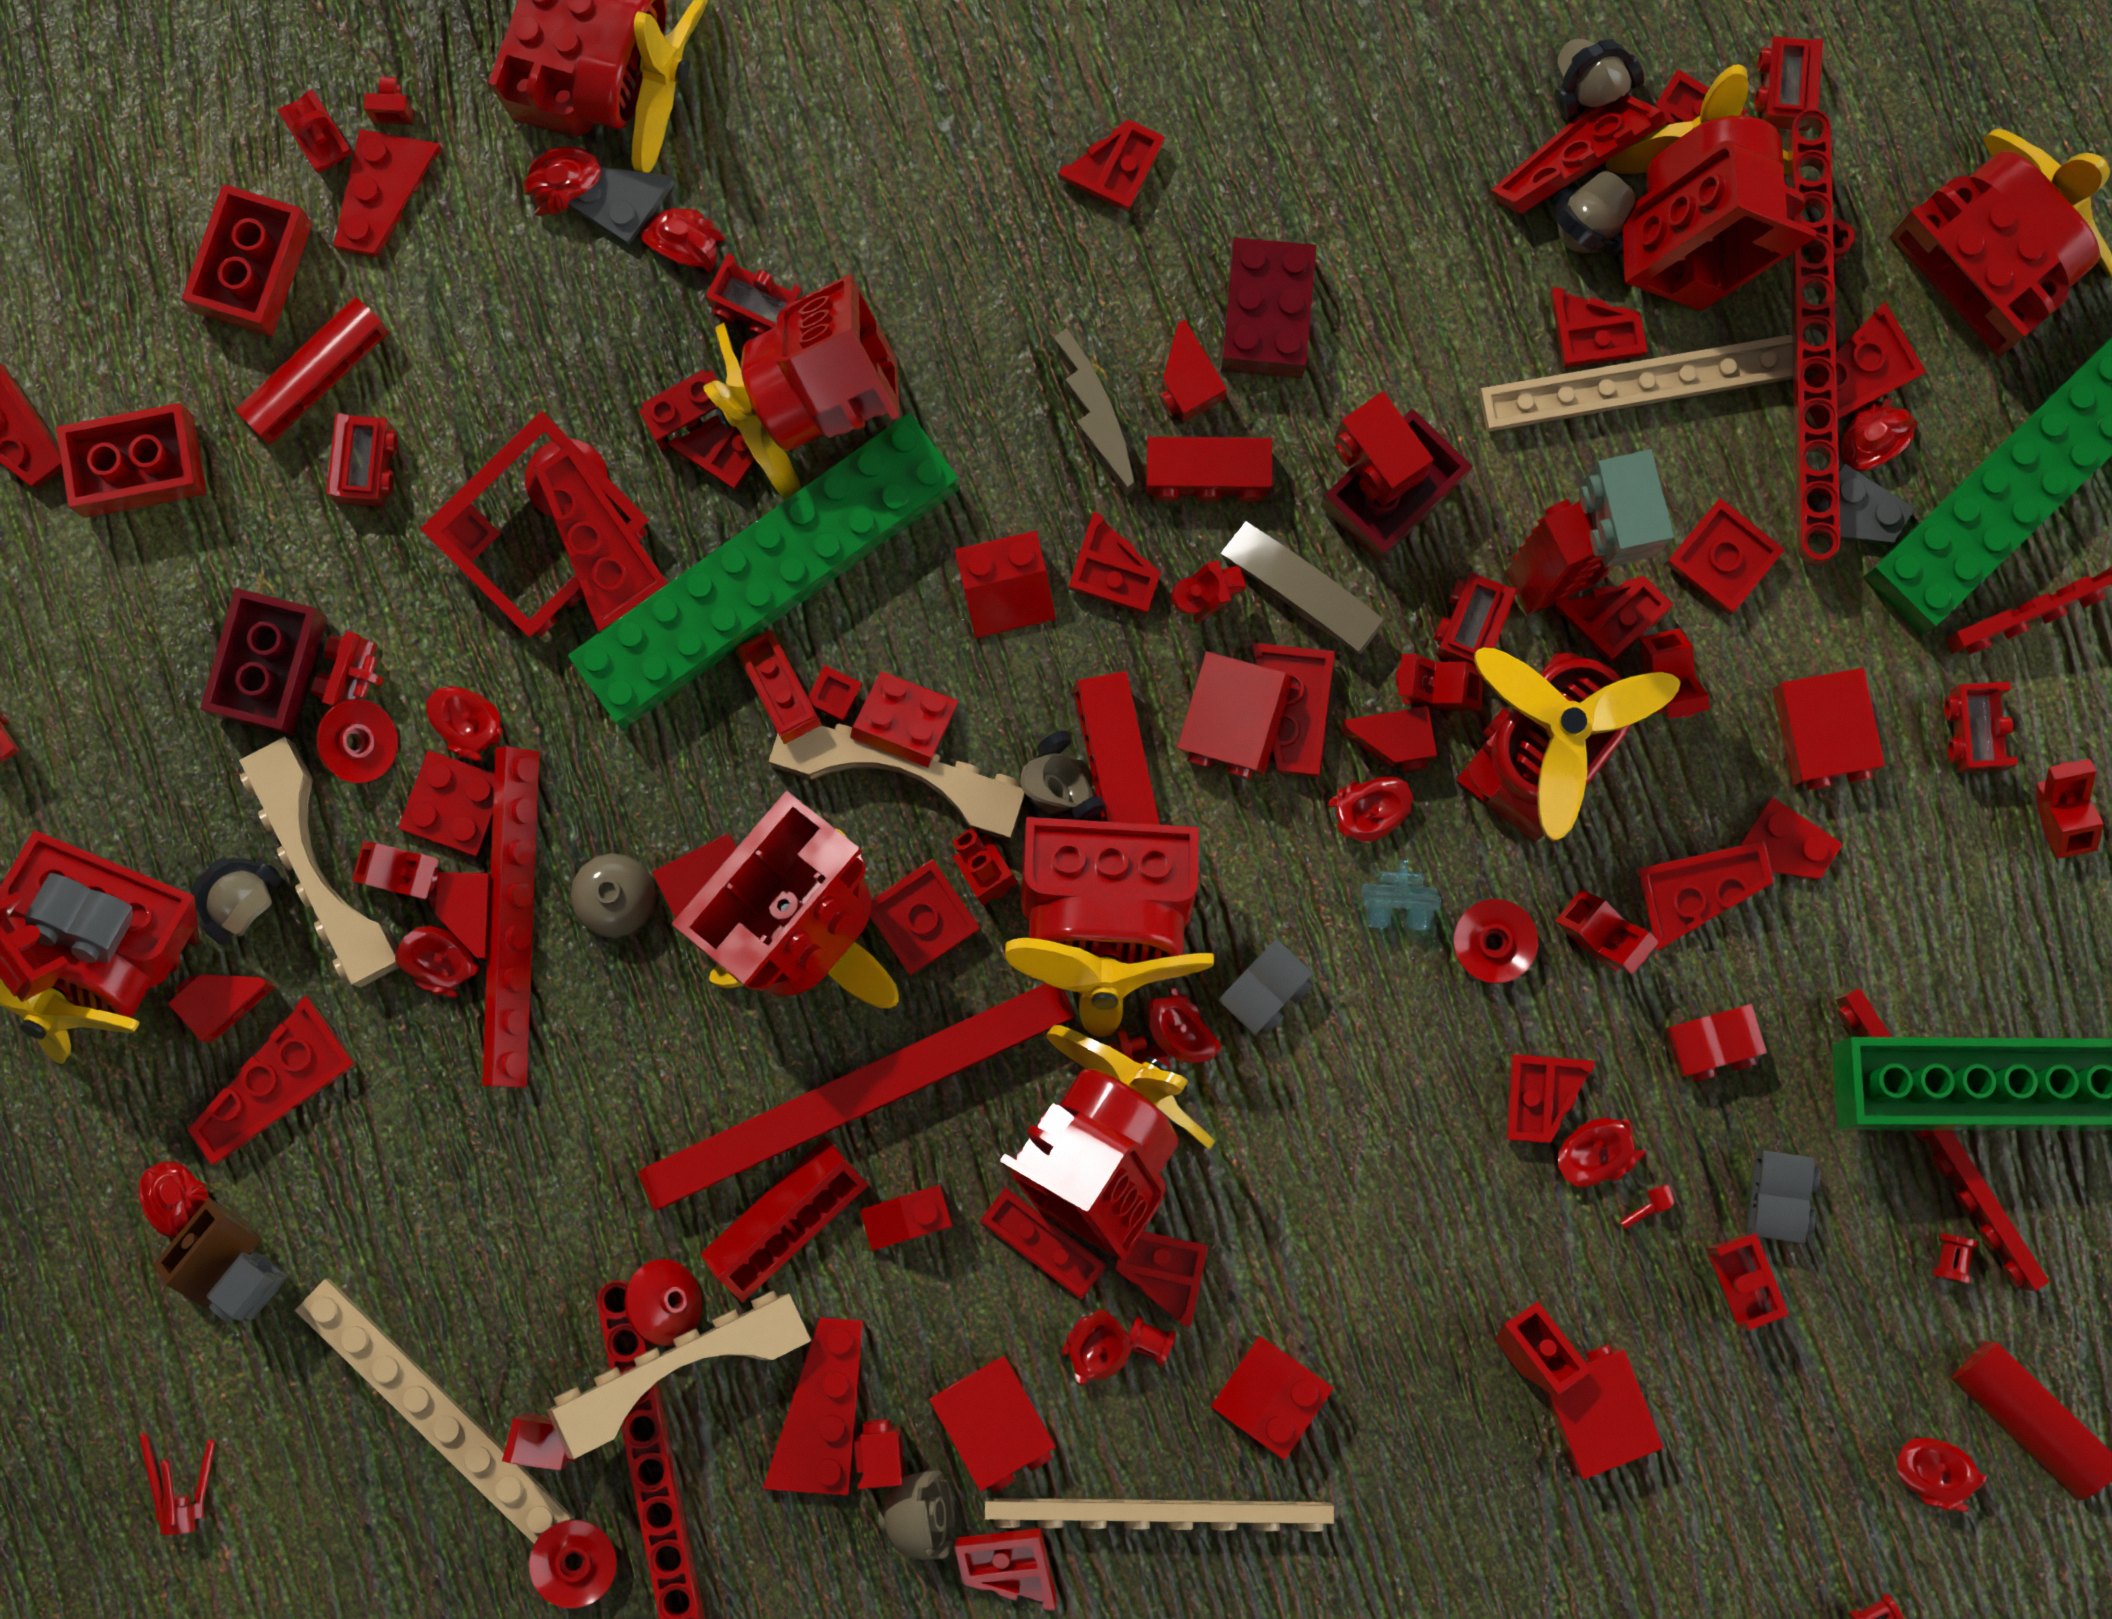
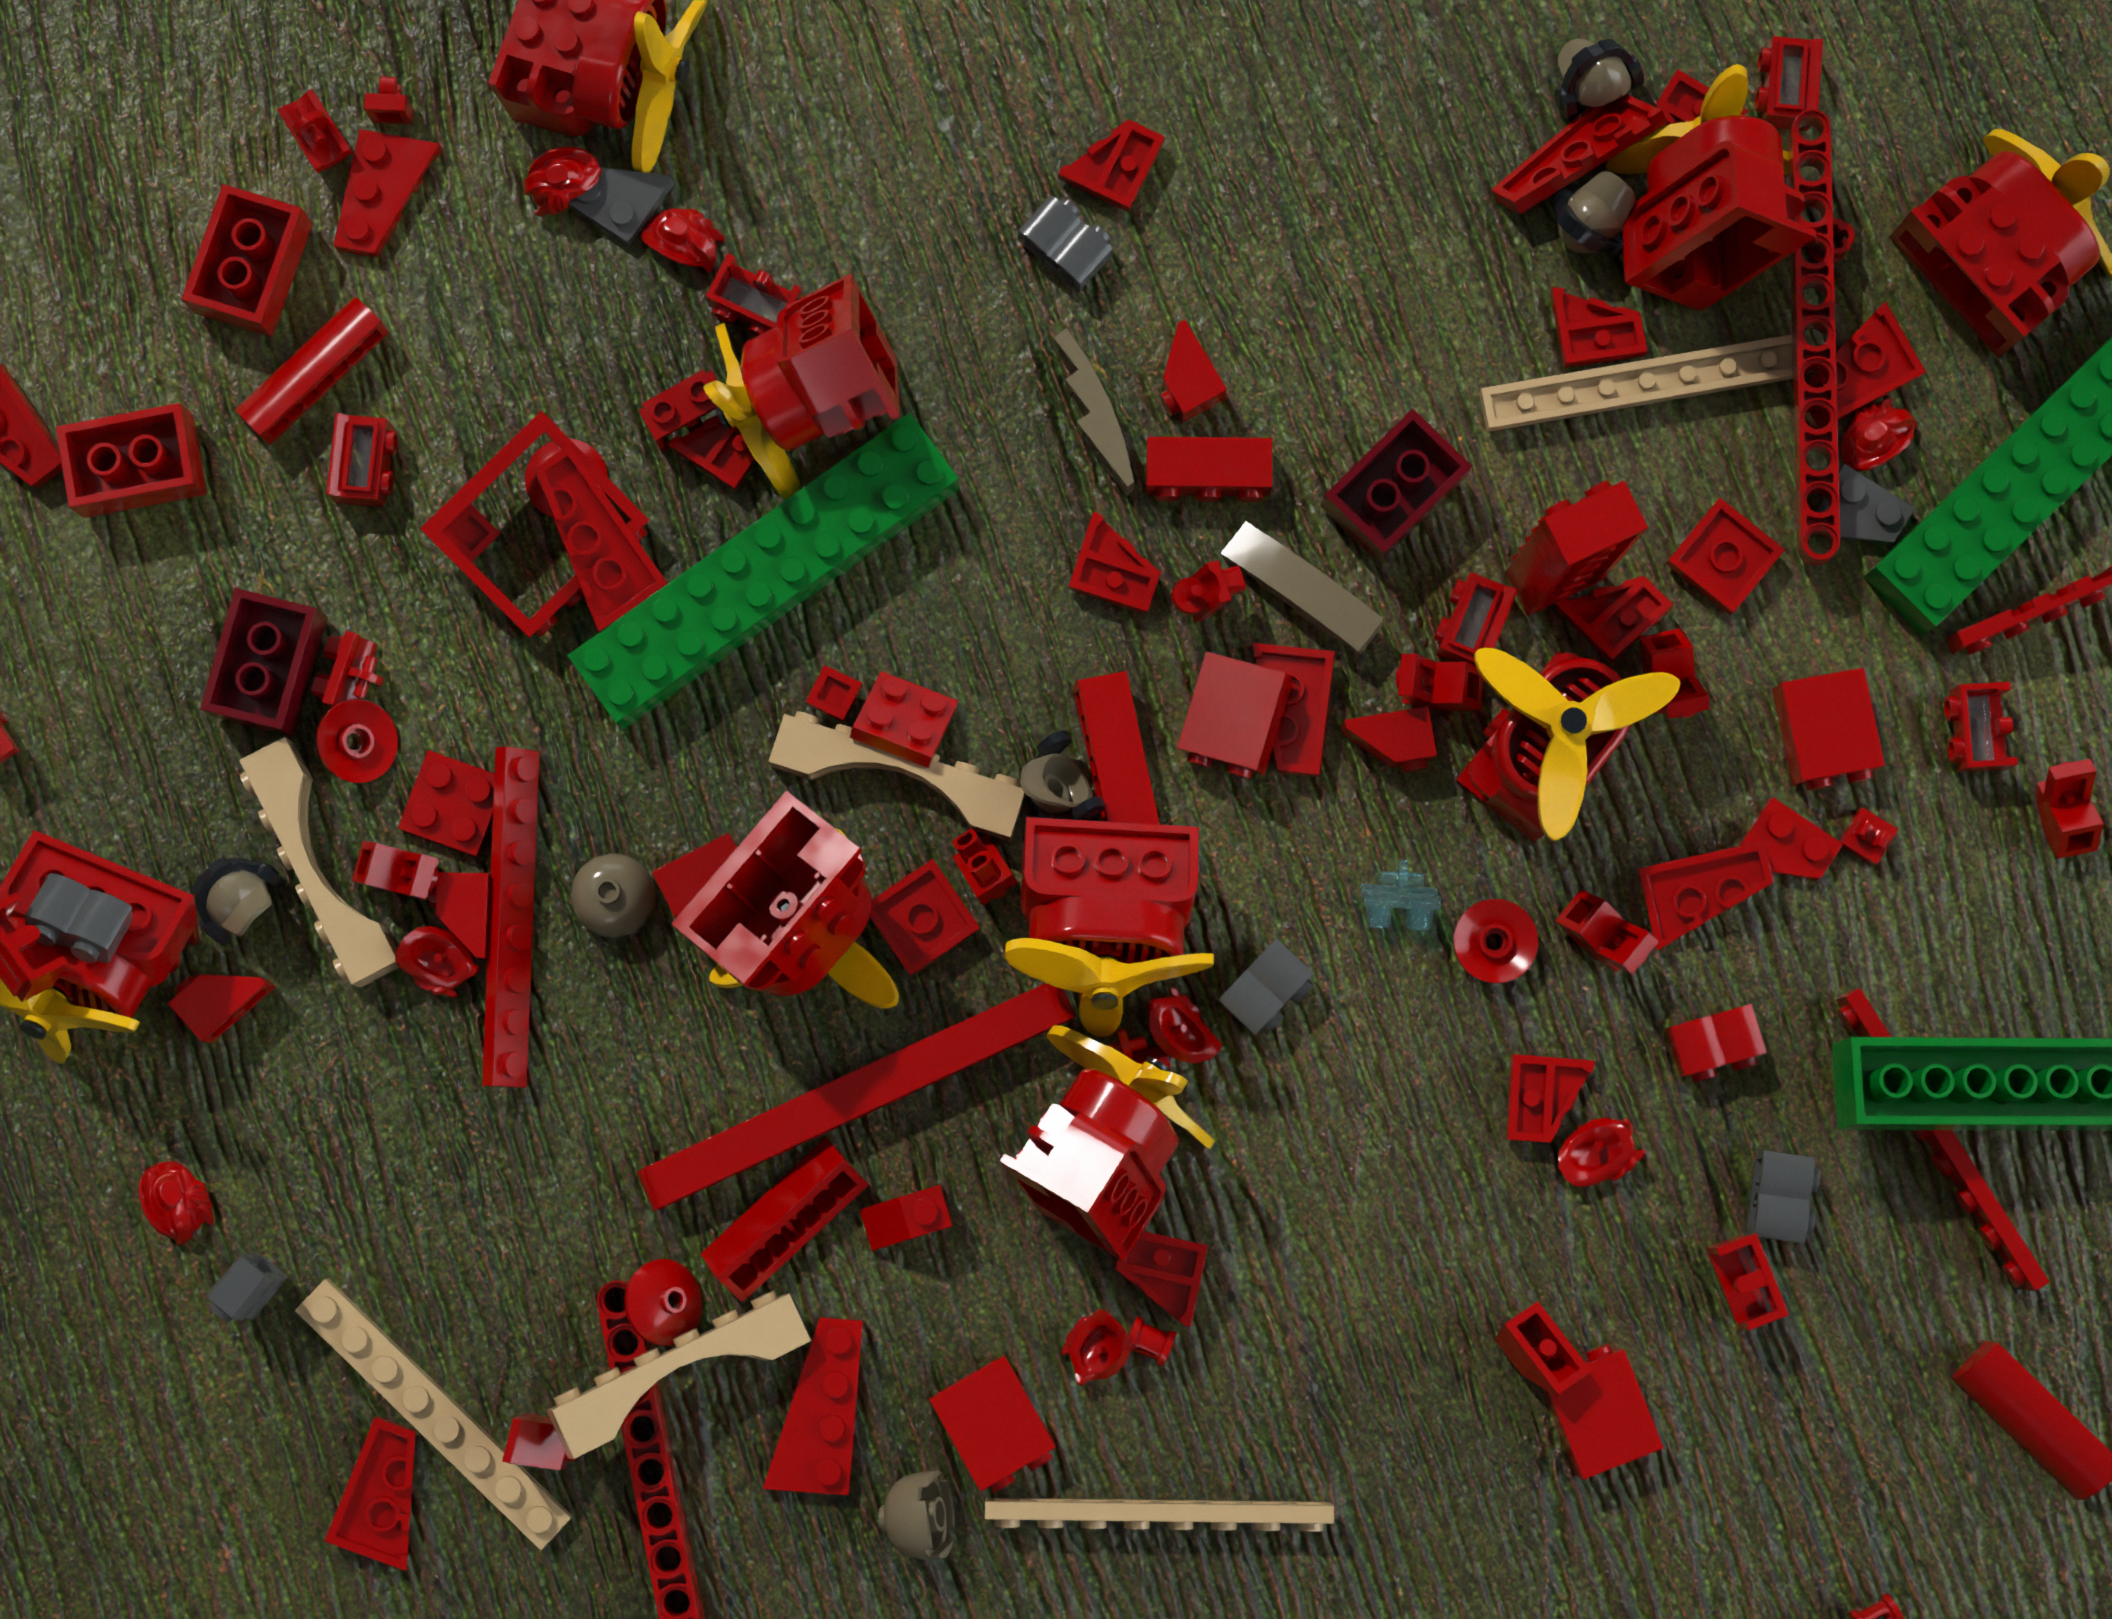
(173, 1511): red plant -> none
(205, 1251): reddish brown brick -> none
(282, 1075): red wing -> none
(378, 1497): none -> red wing
(464, 720): red hat -> none
(567, 1585): red dish -> none
(778, 686): red tile -> none
(880, 1454): red window -> none
(1005, 584): red slope -> none
(1008, 1564): red wing -> none
(1043, 1243): red tile -> none
(1066, 242): none -> dark grey brick
(1268, 307): dark red brick -> none
(1272, 1397): red slope -> none
(1372, 807): red hat -> none
(1381, 450): red brick -> none
(1626, 509): sand green brick -> none
(1661, 1200): red hand -> none
(1868, 836): none -> red tile
(1939, 1473): red hat -> none
(1945, 1266): red bush -> none

